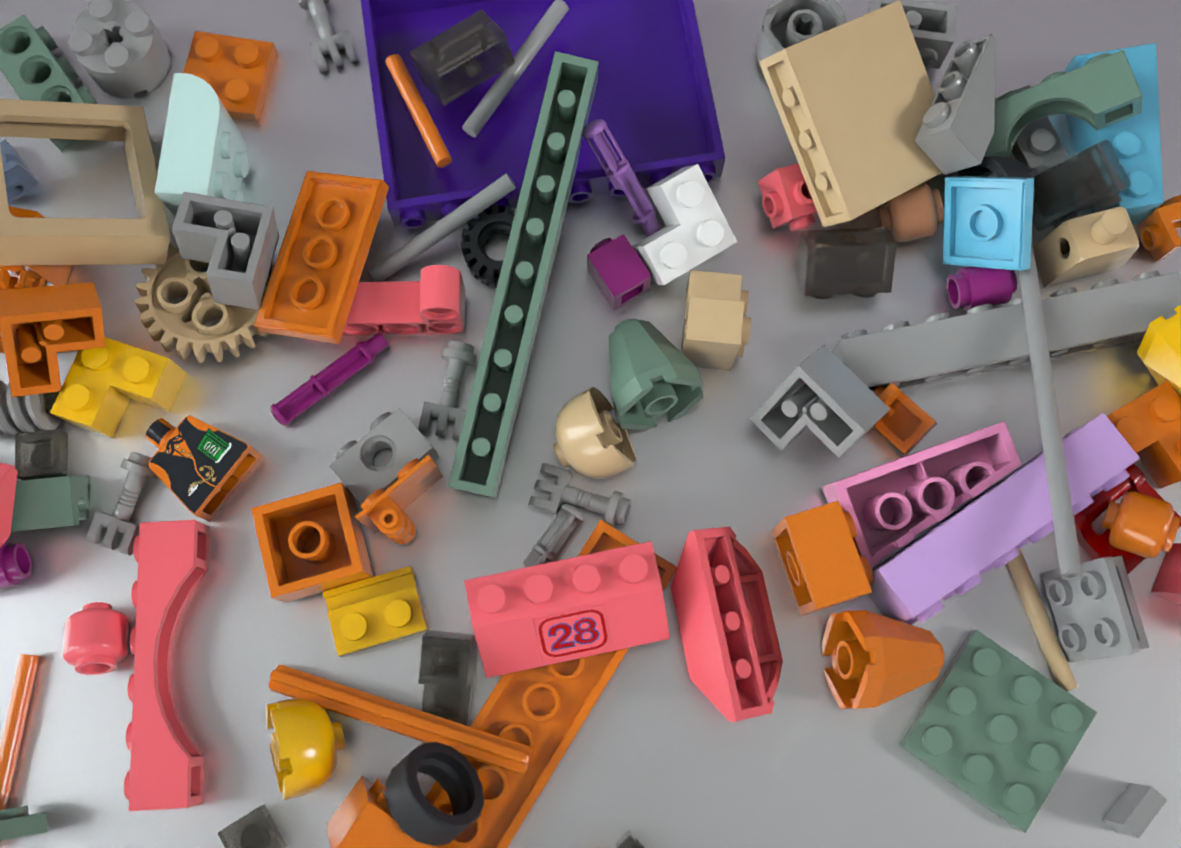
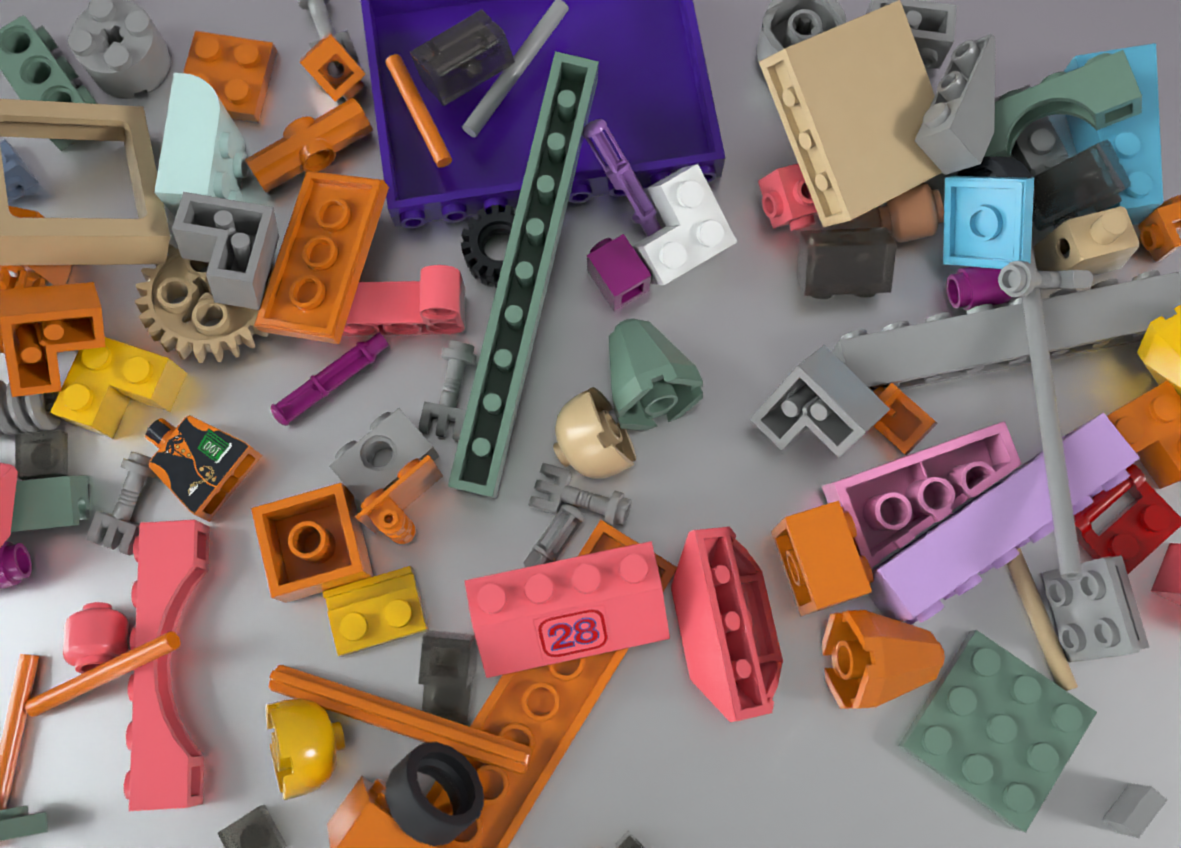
(103, 673): none -> orange bar
(309, 144): none -> orange piece
(317, 61): none -> orange brick
(442, 228): light grey bar -> none
(714, 319): tan brick -> none
(1020, 279): none -> light grey hinge
(1141, 524): orange head -> none

